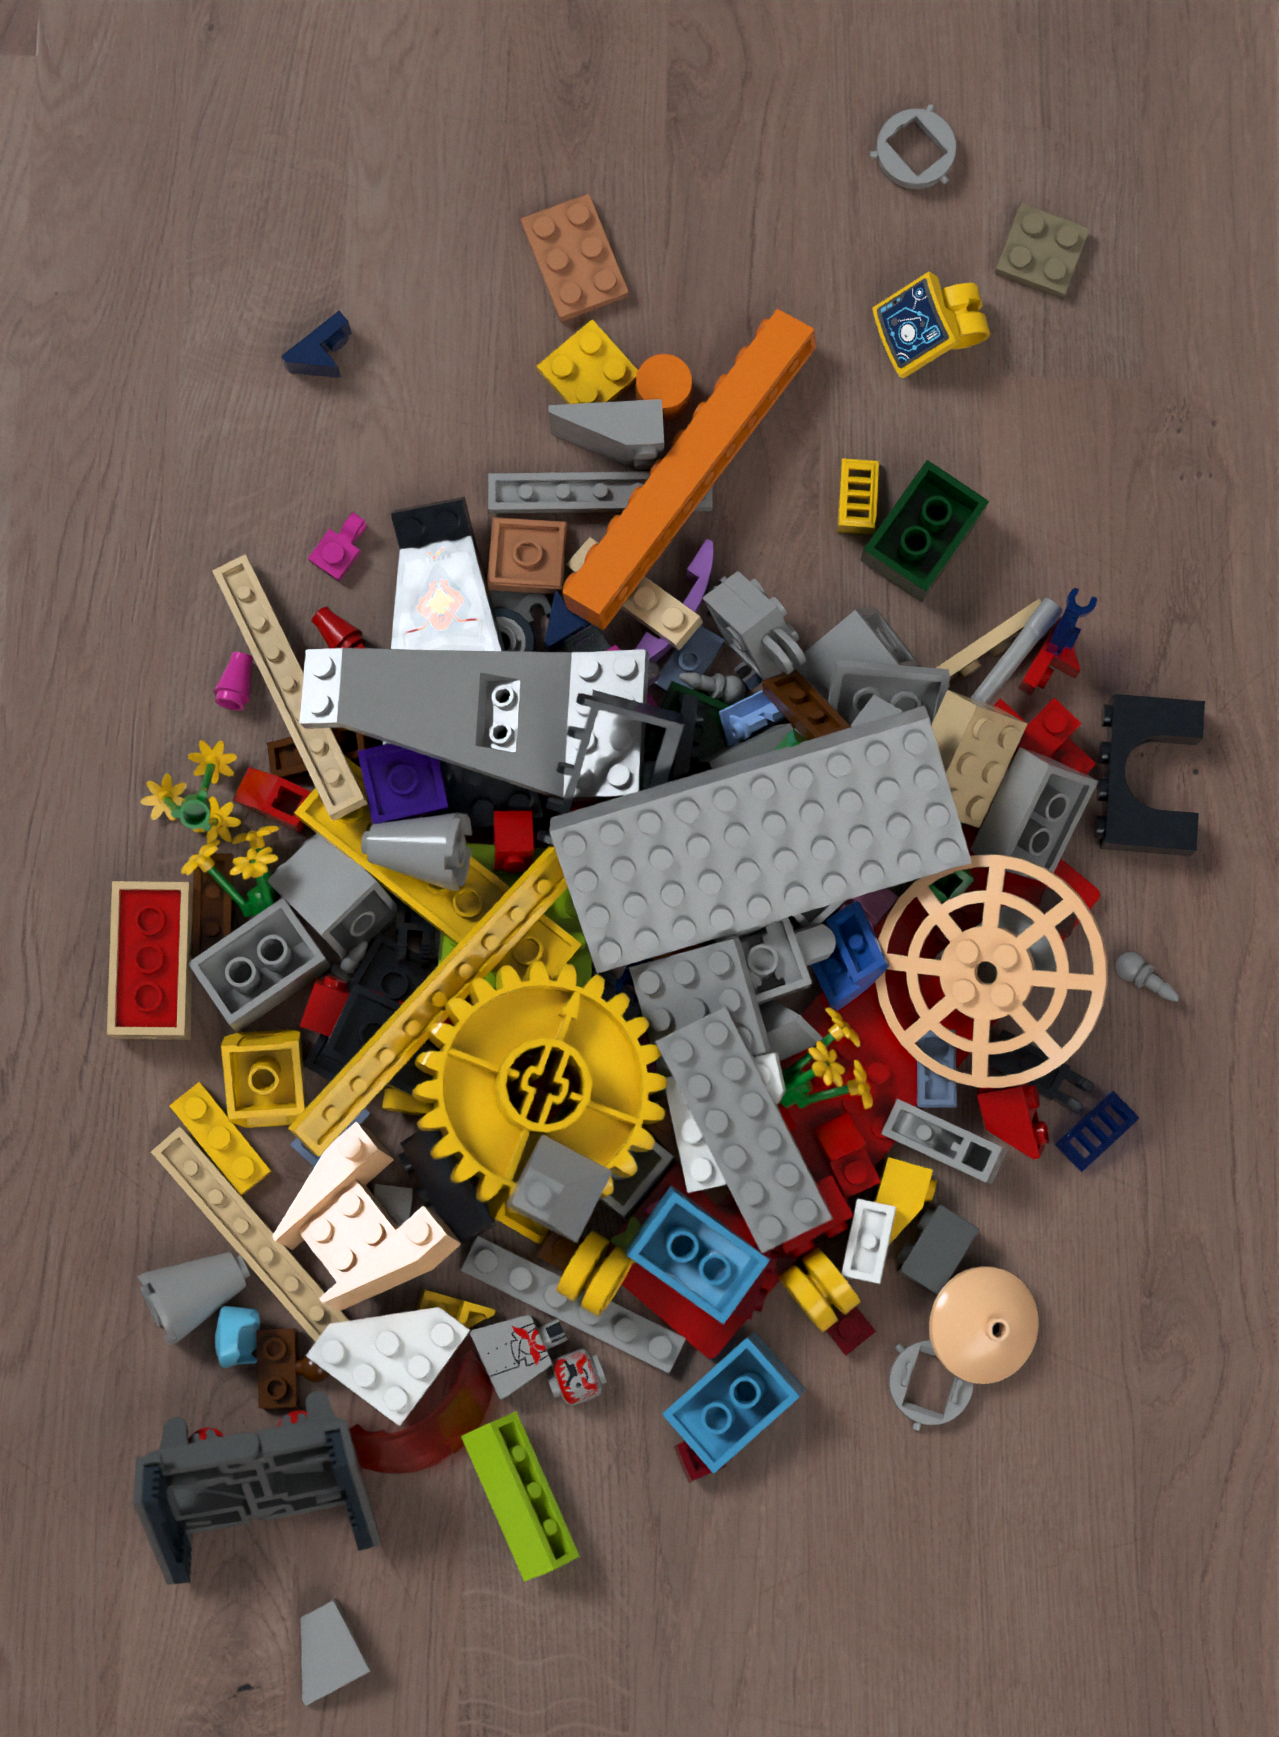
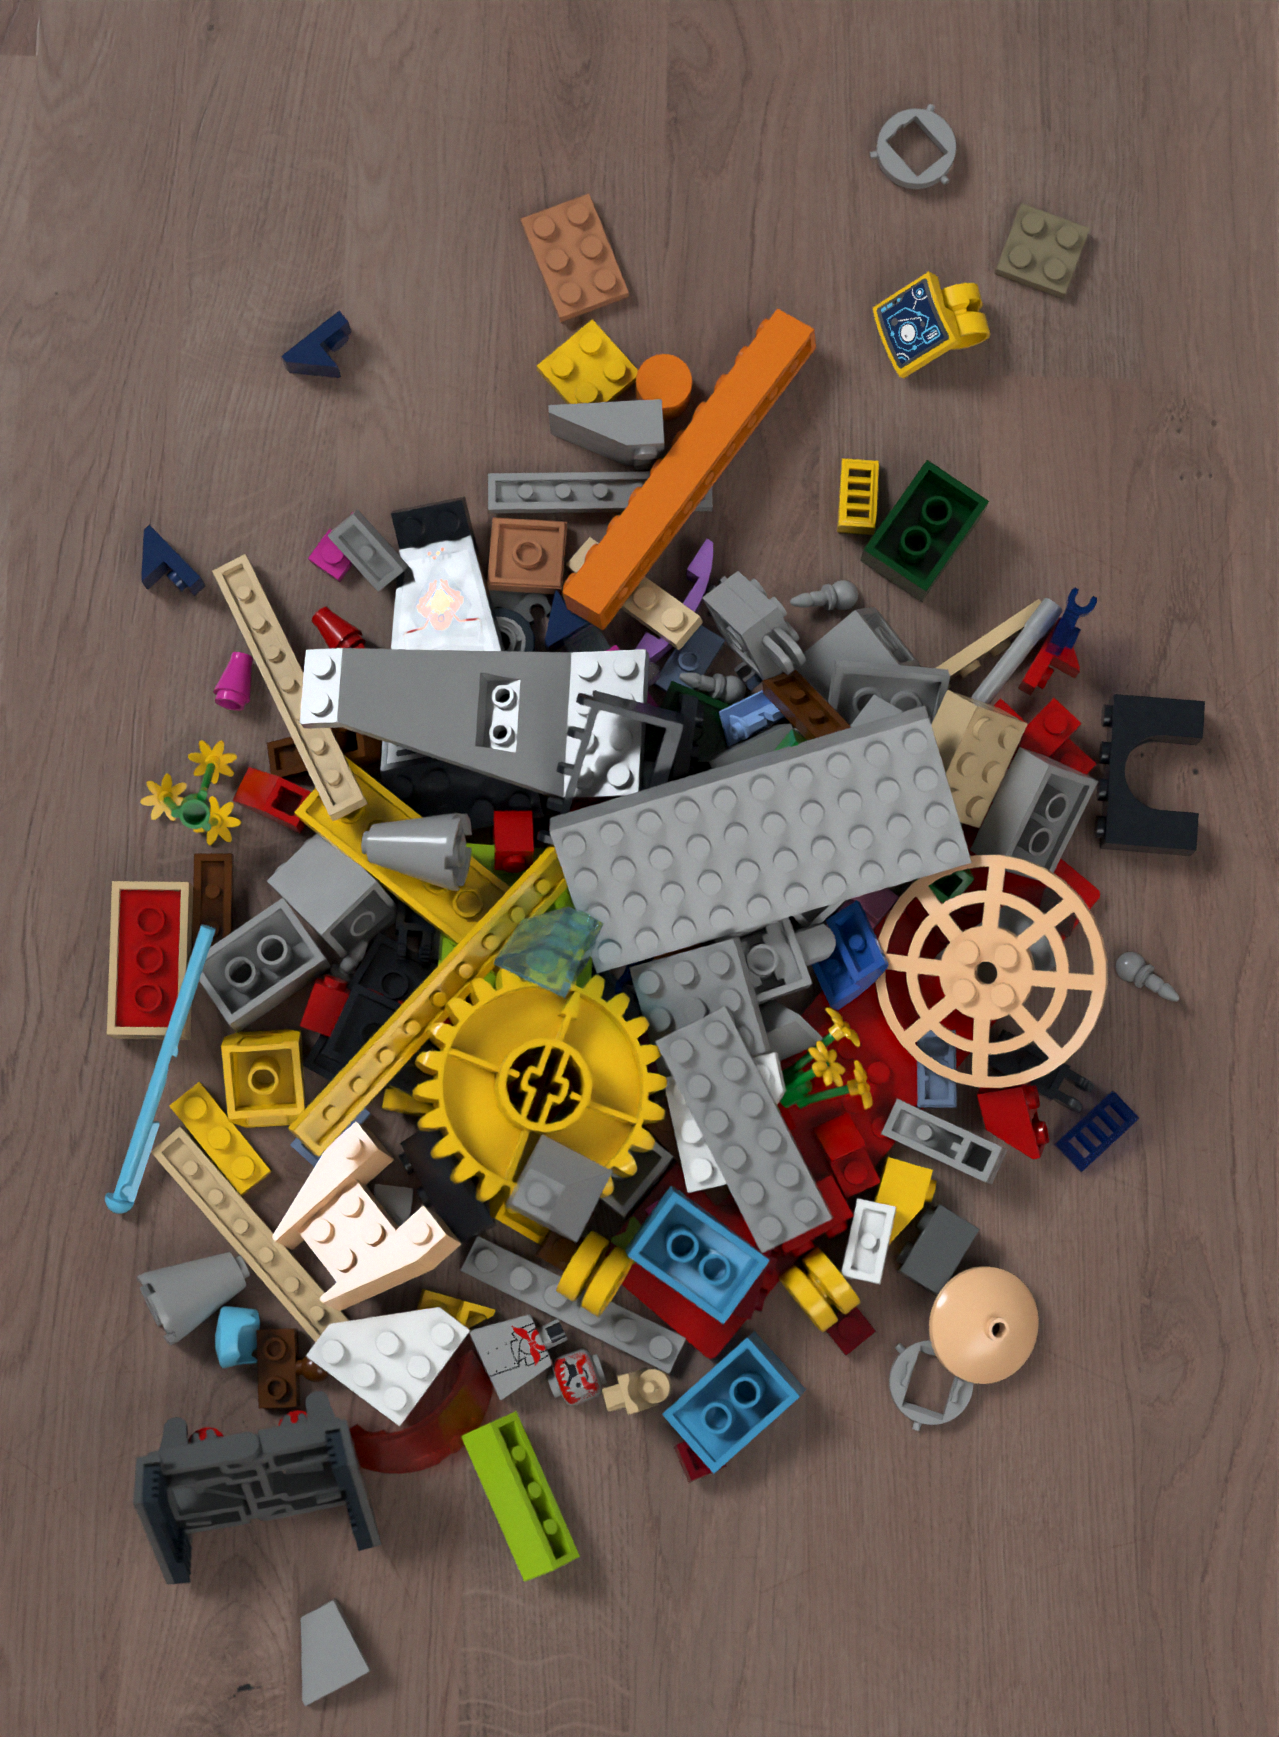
(146, 1128): none -> medium azure bar
(160, 558): none -> dark blue slope
(253, 866): yellow plant -> none
(367, 550): none -> light grey plate
(402, 783): dark purple plate -> none
(551, 948): none -> clear light blue slope
(638, 1390): none -> tan hips
(840, 595): none -> light grey bar

